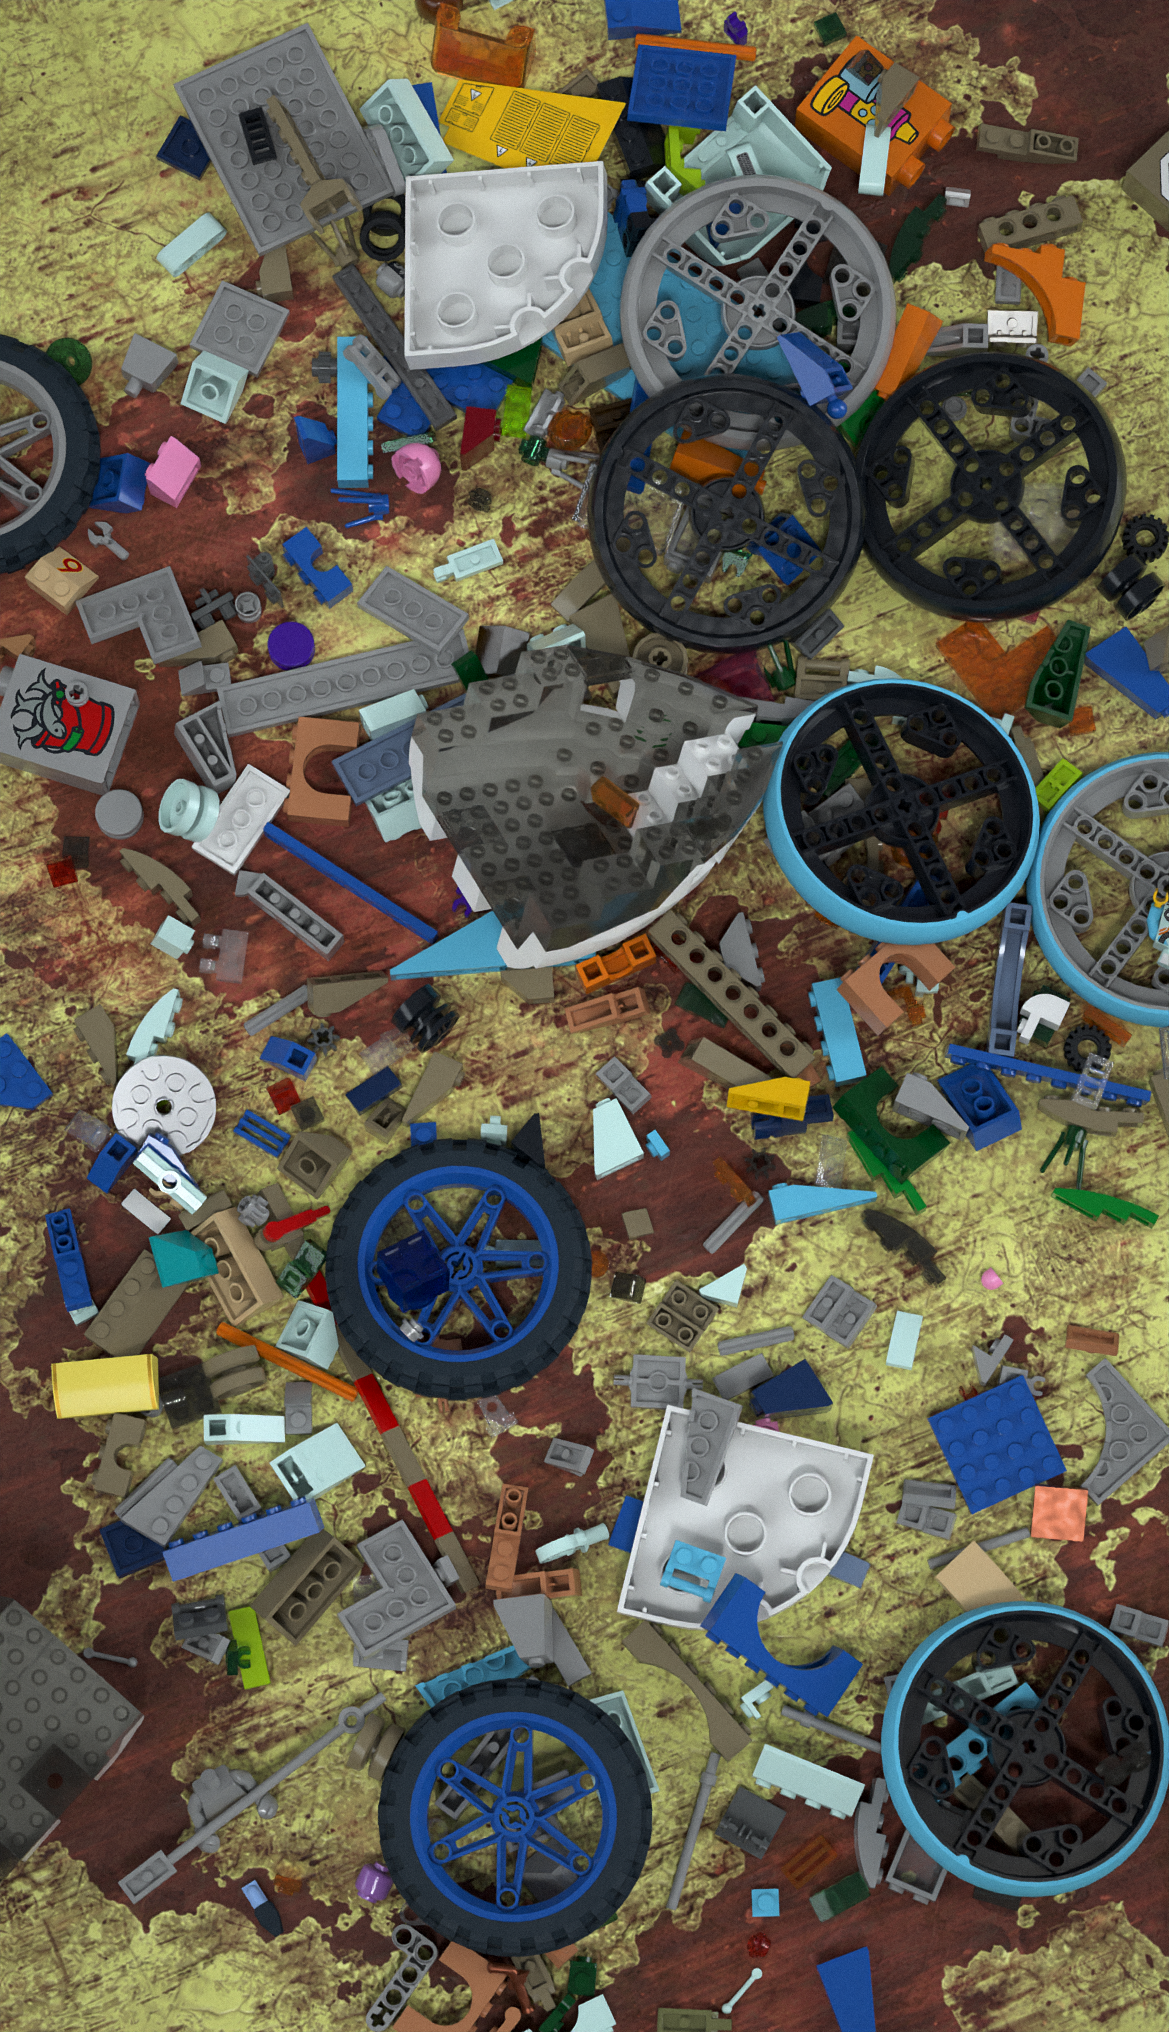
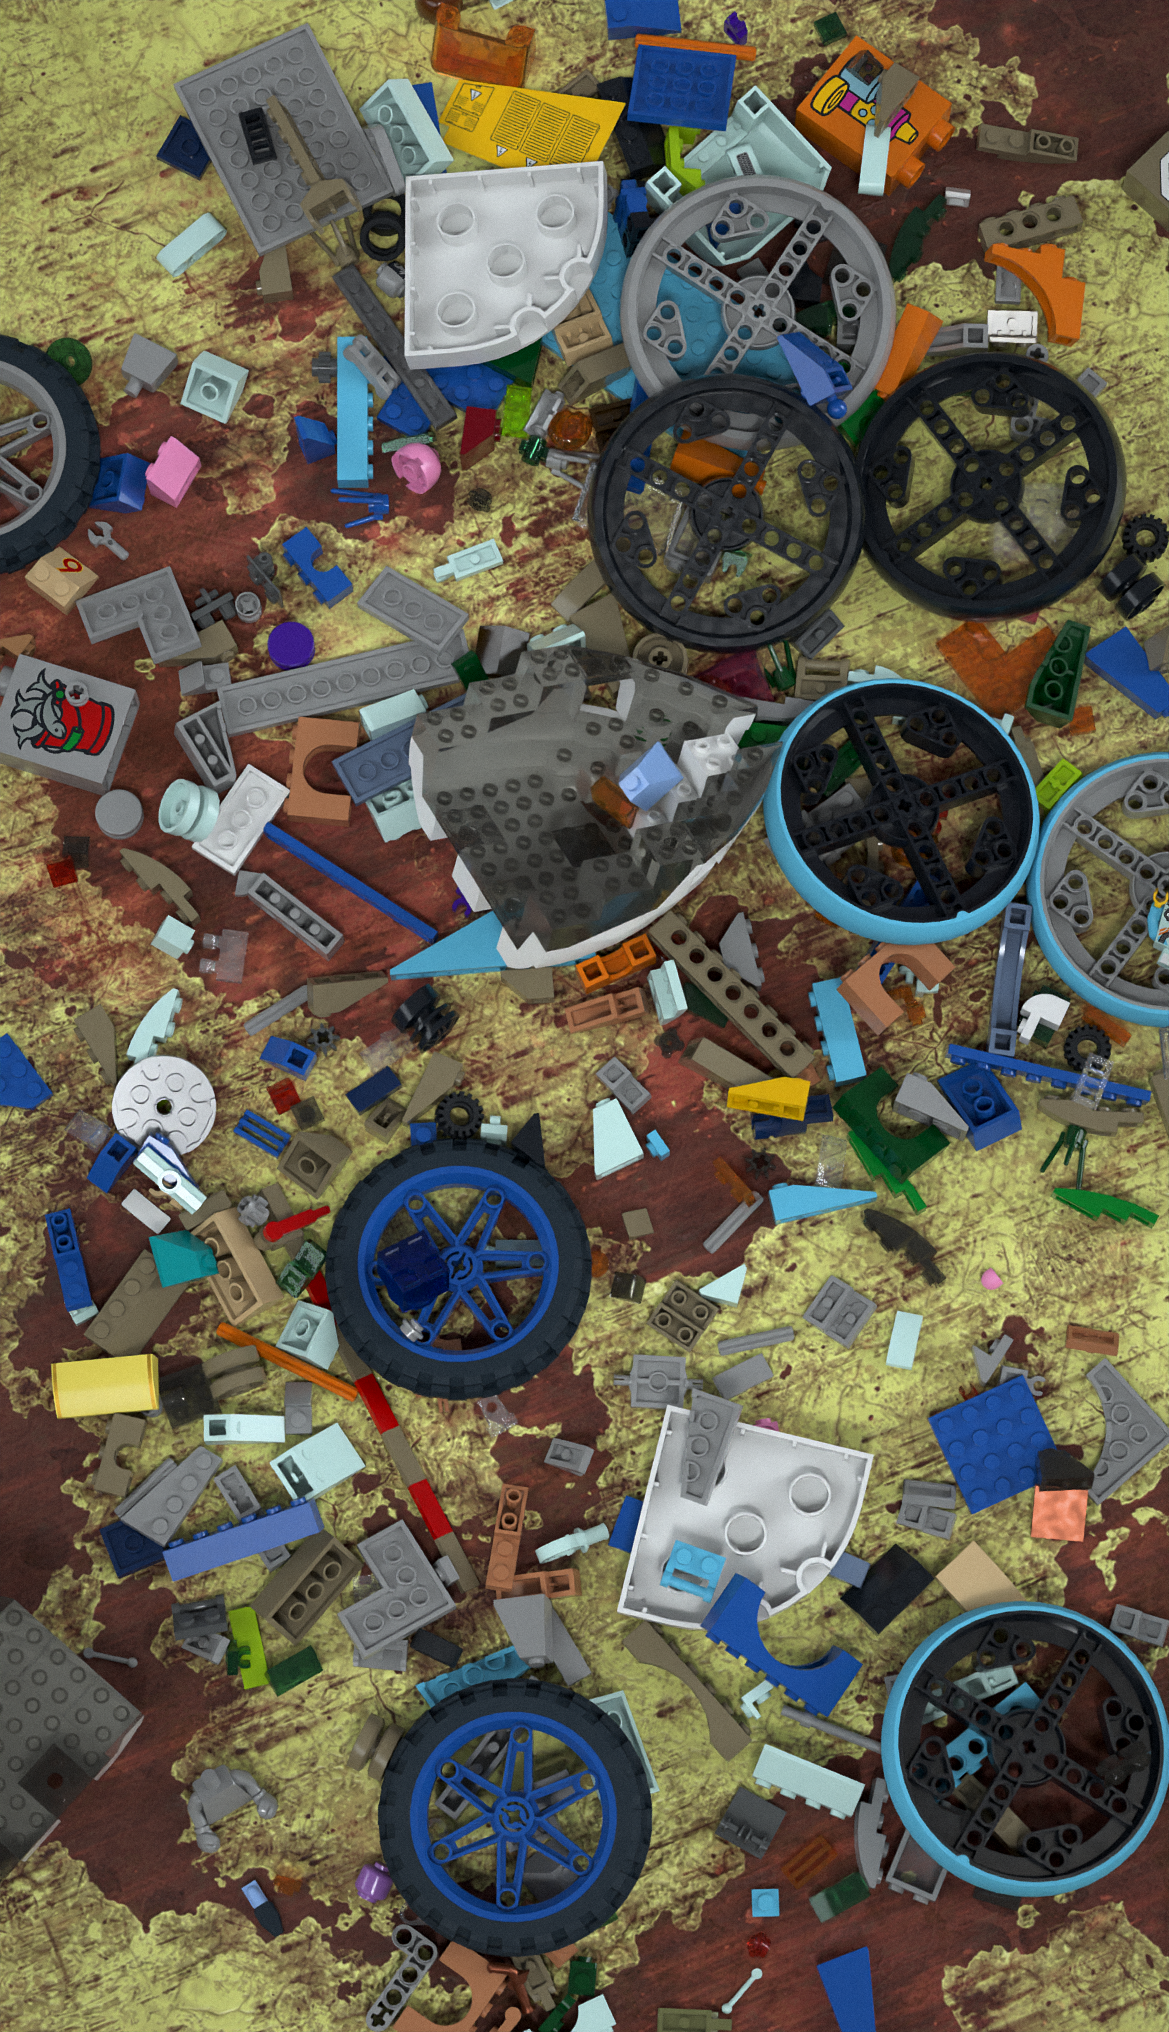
(160, 1867): light grey bar -> none
(240, 327): light grey plate -> none
(293, 1671): none -> clear green slope
(436, 1647): none -> black tyre
(459, 1101): none -> black tyre
(650, 777): none -> light blue slope
(667, 992): none -> light aqua slope
(708, 1780): light grey bar -> none
(784, 570): blue bracket -> none
(791, 1395): dark blue slope -> none
(887, 1589): none -> black slope
(955, 408): light grey plate -> none
(985, 1546): light grey bar -> none
(1061, 1471): none -> clear smoke slope

